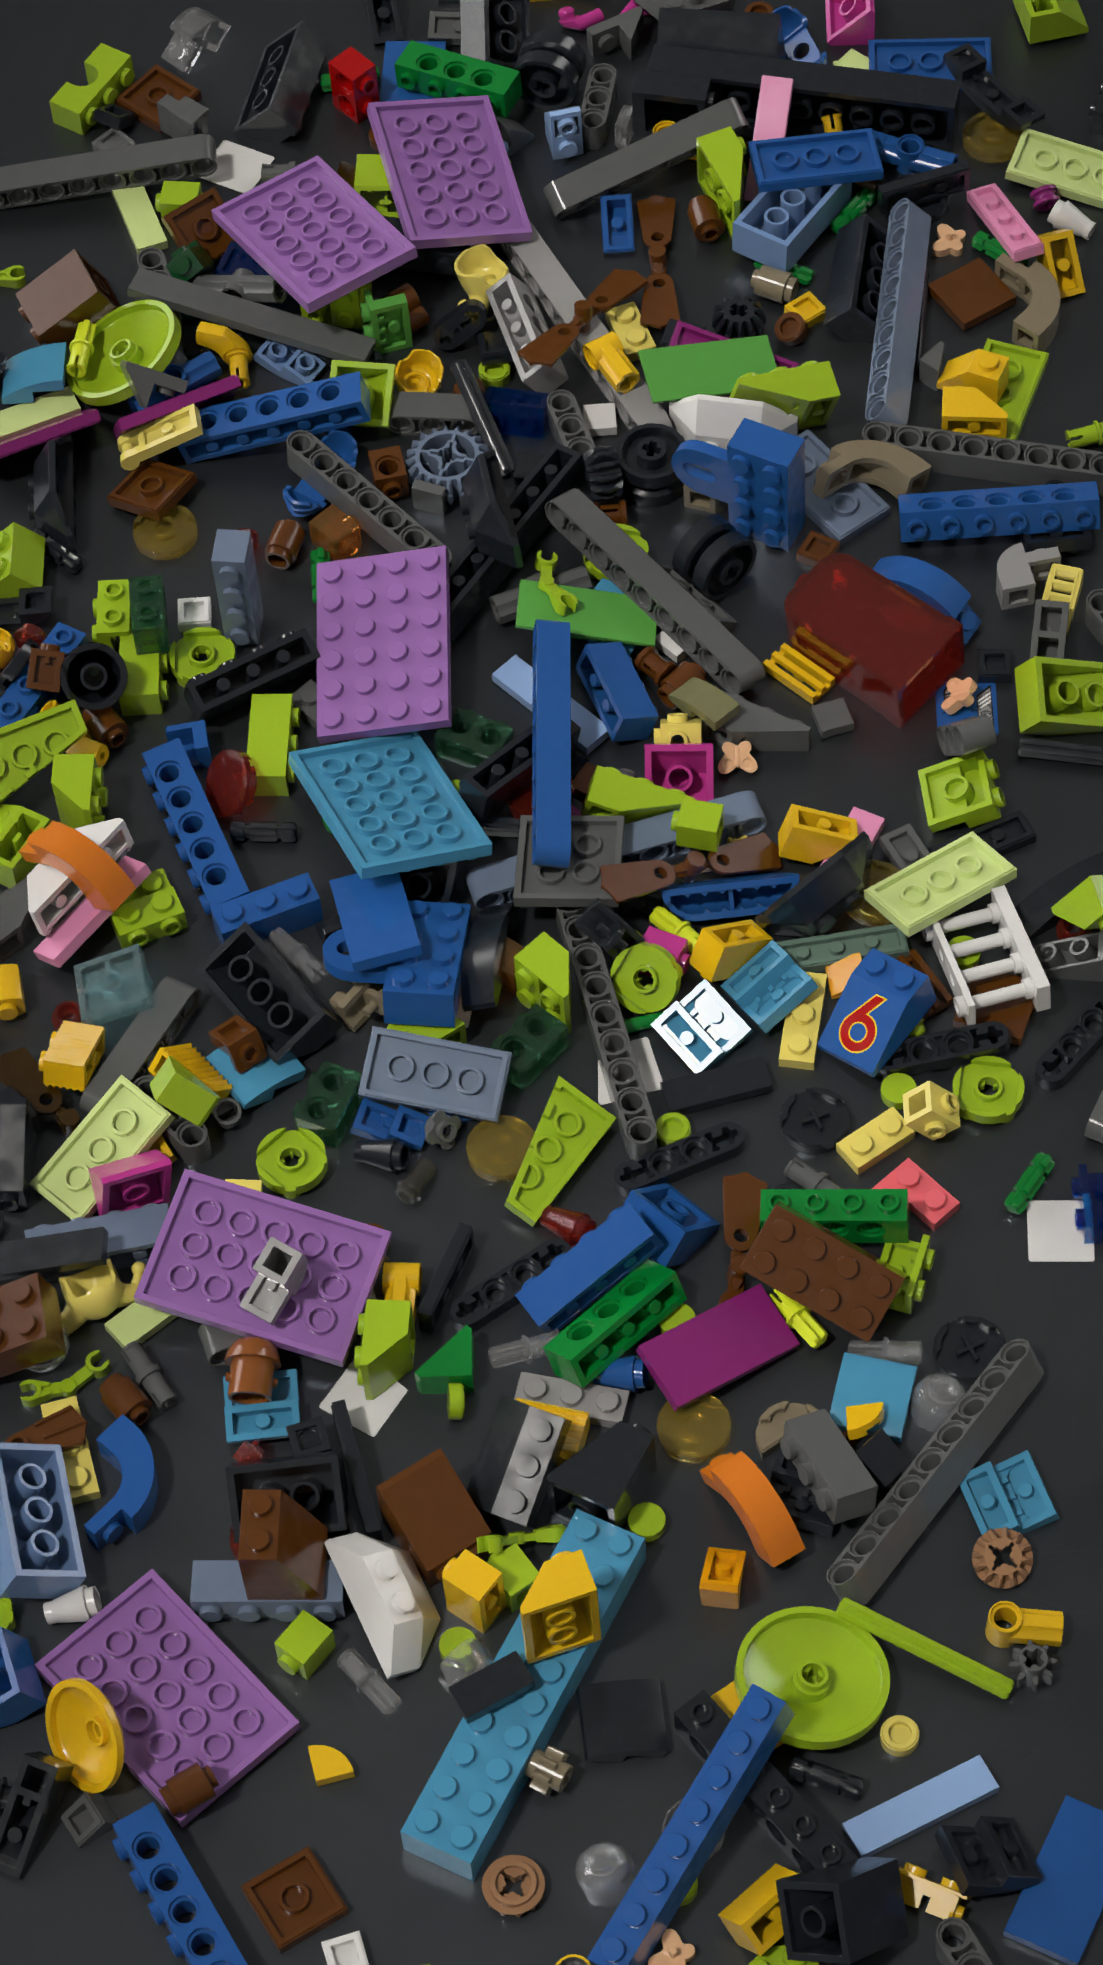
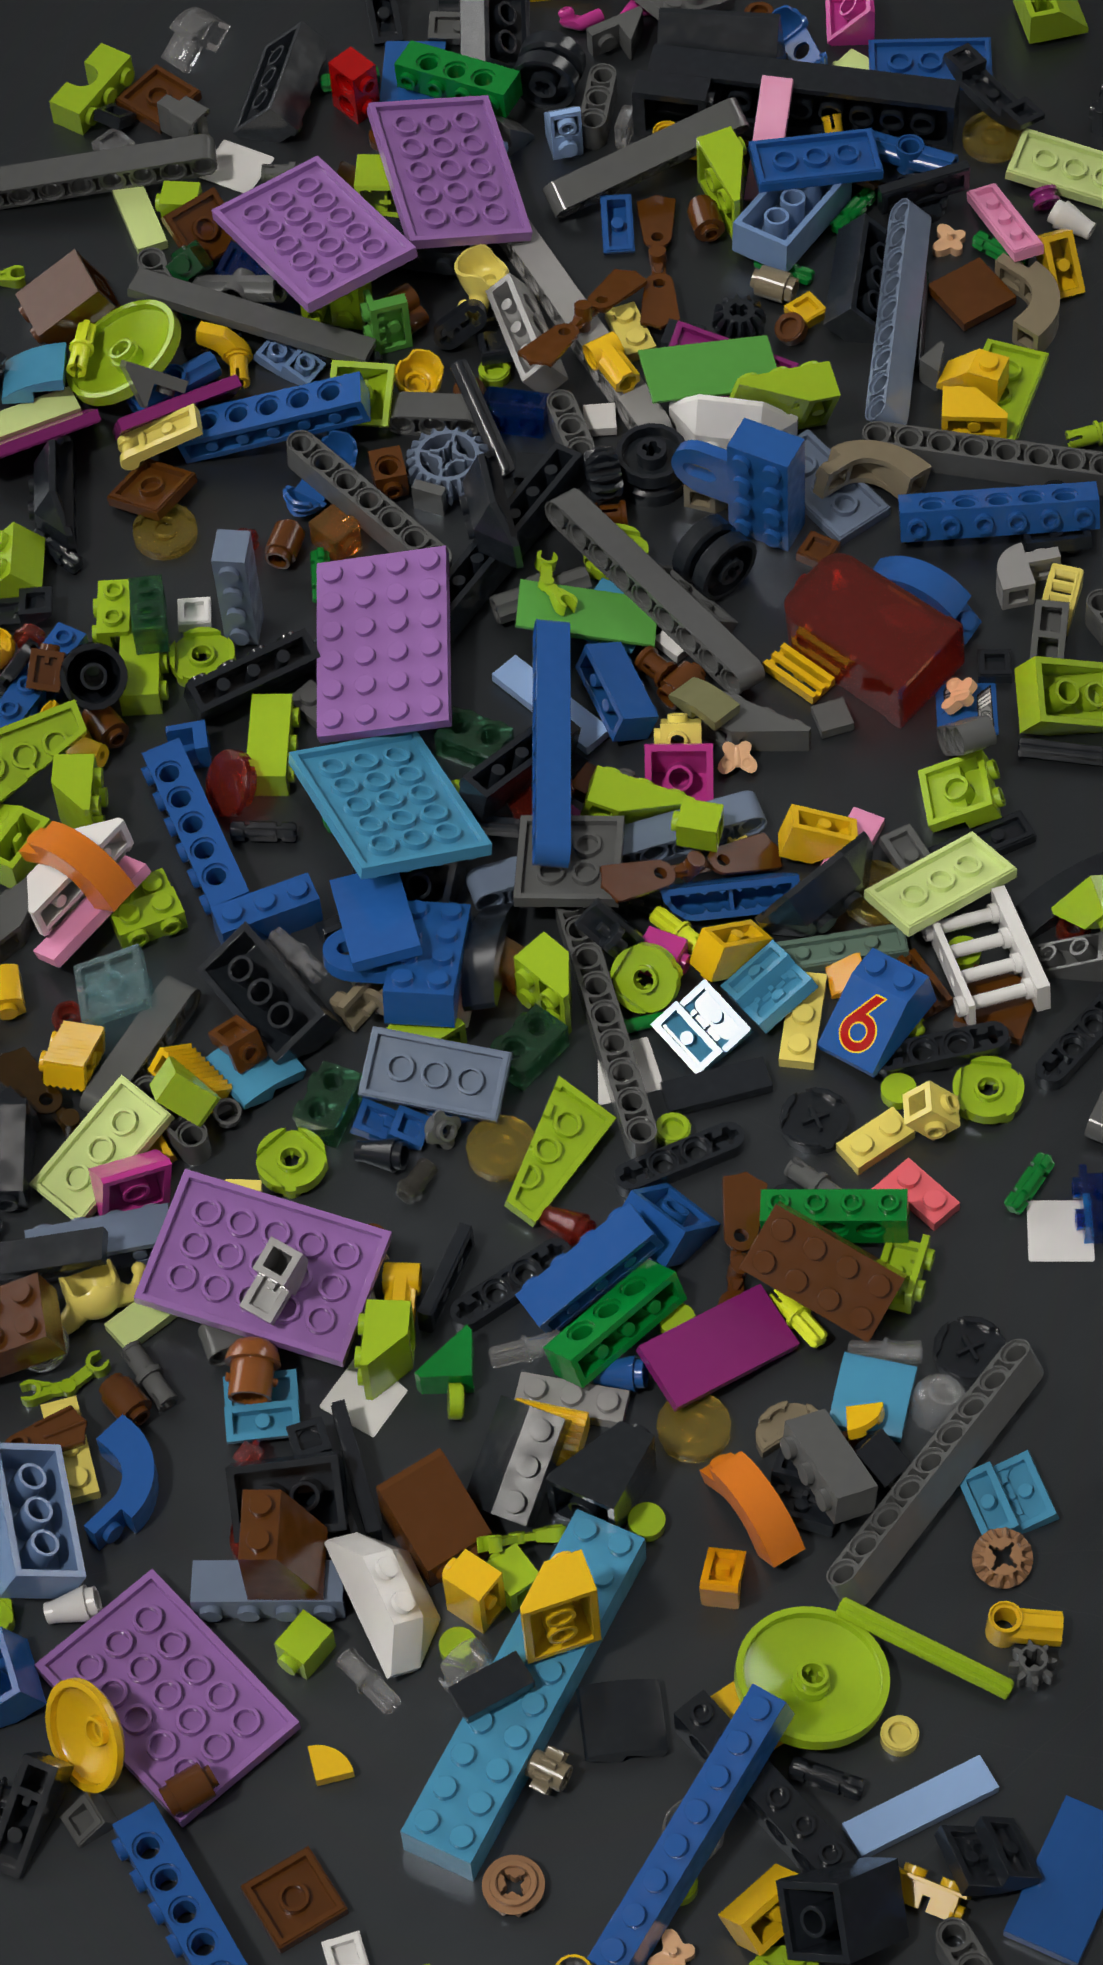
(605, 1873): clear hair -> none

